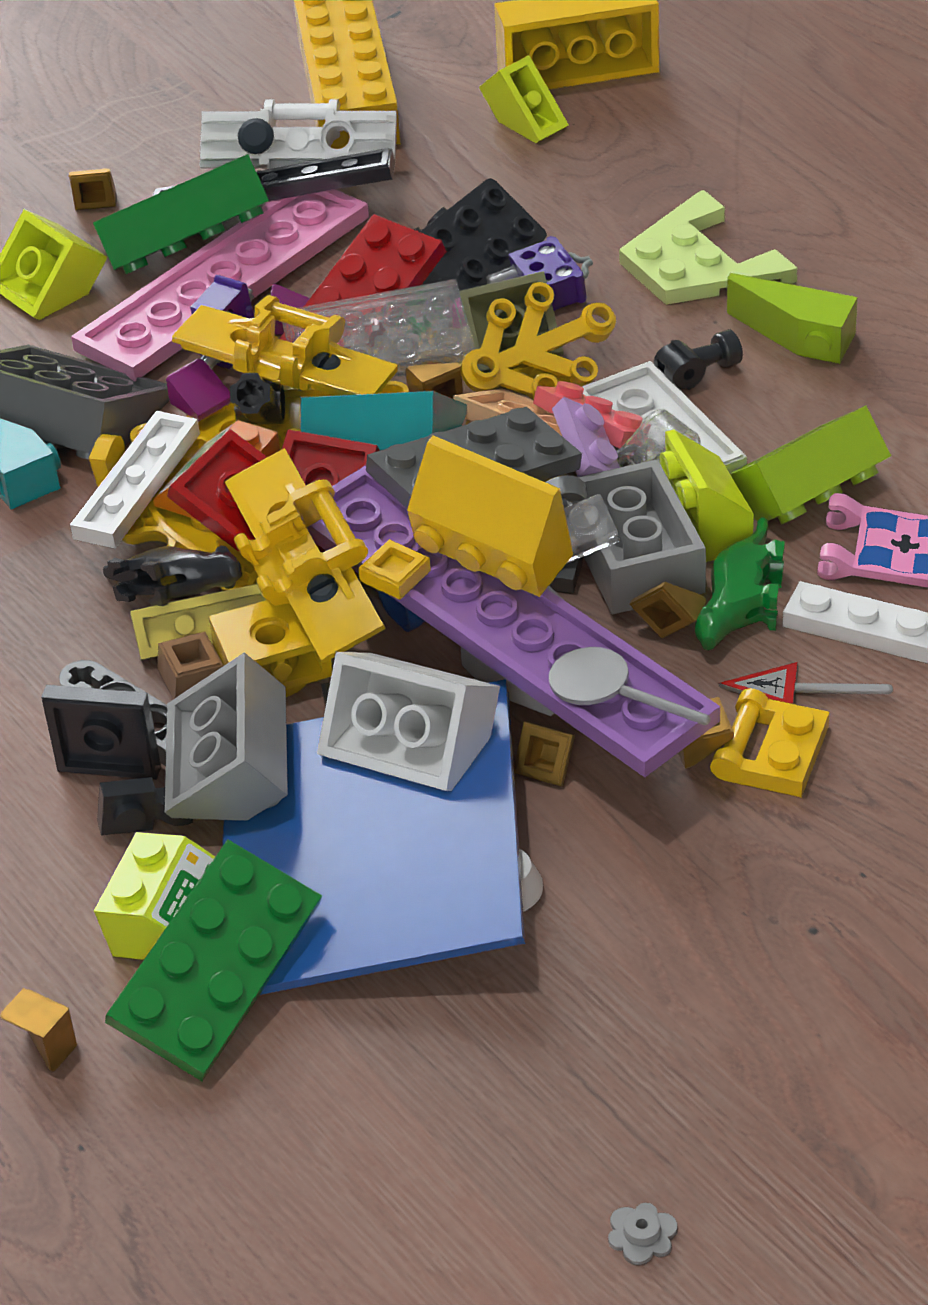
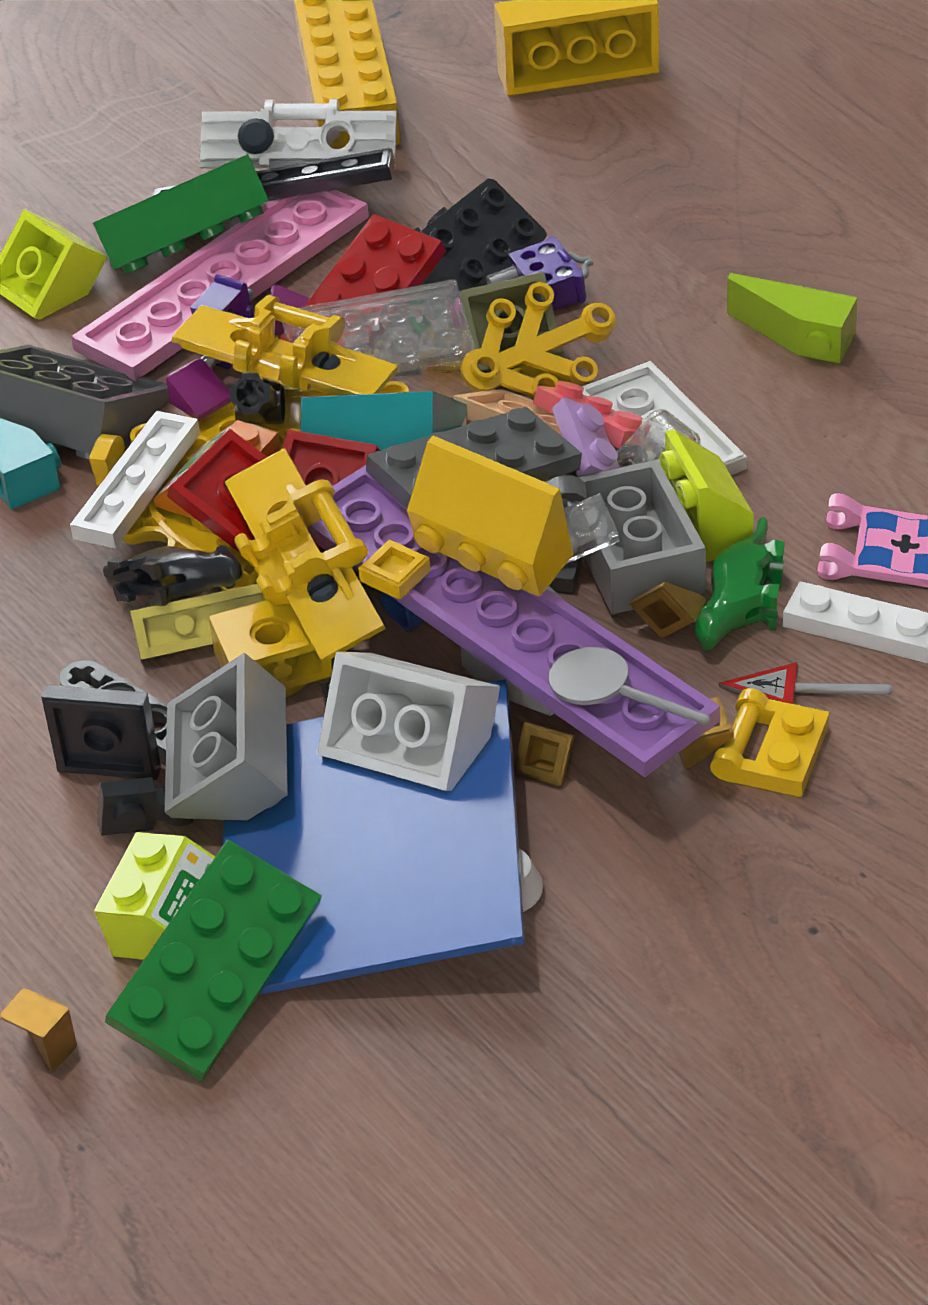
(92, 189): pearl gold slope -> none
(186, 662): medium nougat slope -> none
(440, 378): pearl gold slope -> none
(523, 101): neon yellow slope -> none
(641, 1233): light grey plant -> none
(684, 264): yellowish green wing -> none
(687, 366): black leg -> none
(812, 466): lime slope -> none

